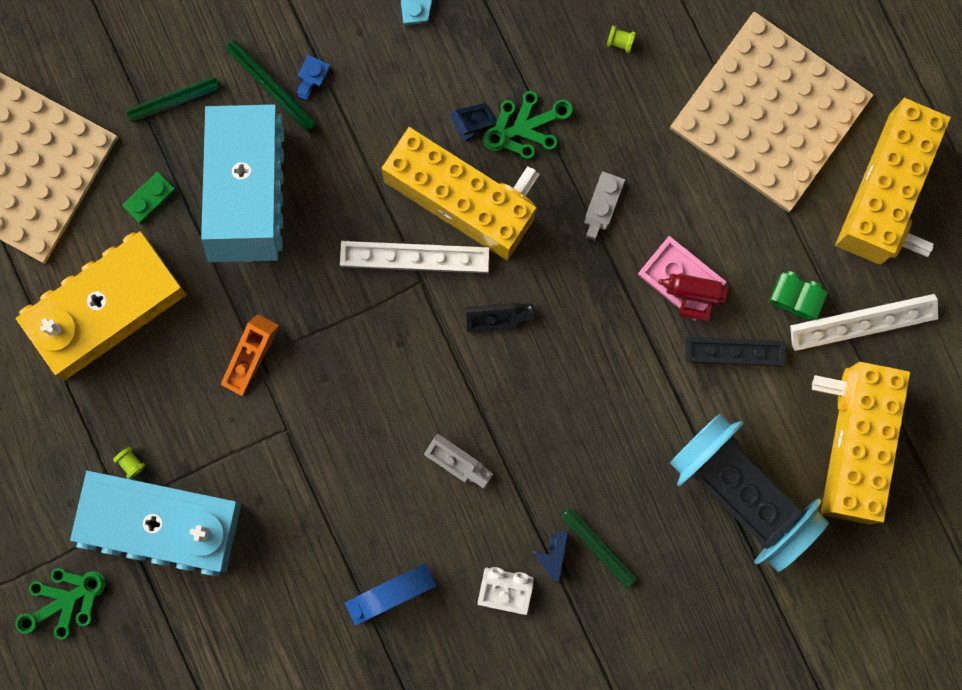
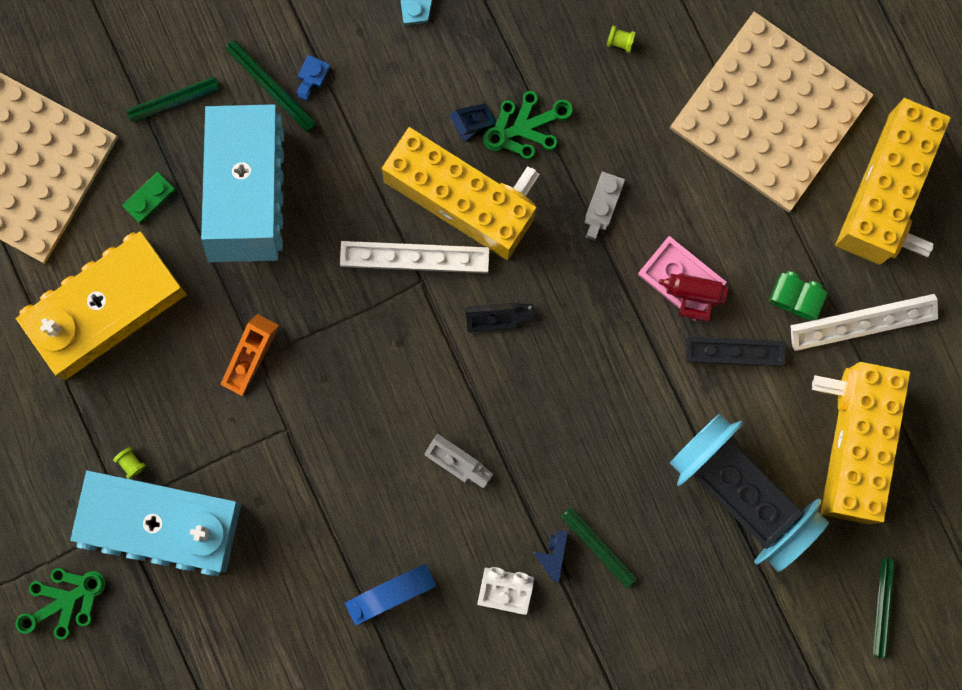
(884, 608): none -> dark green axle

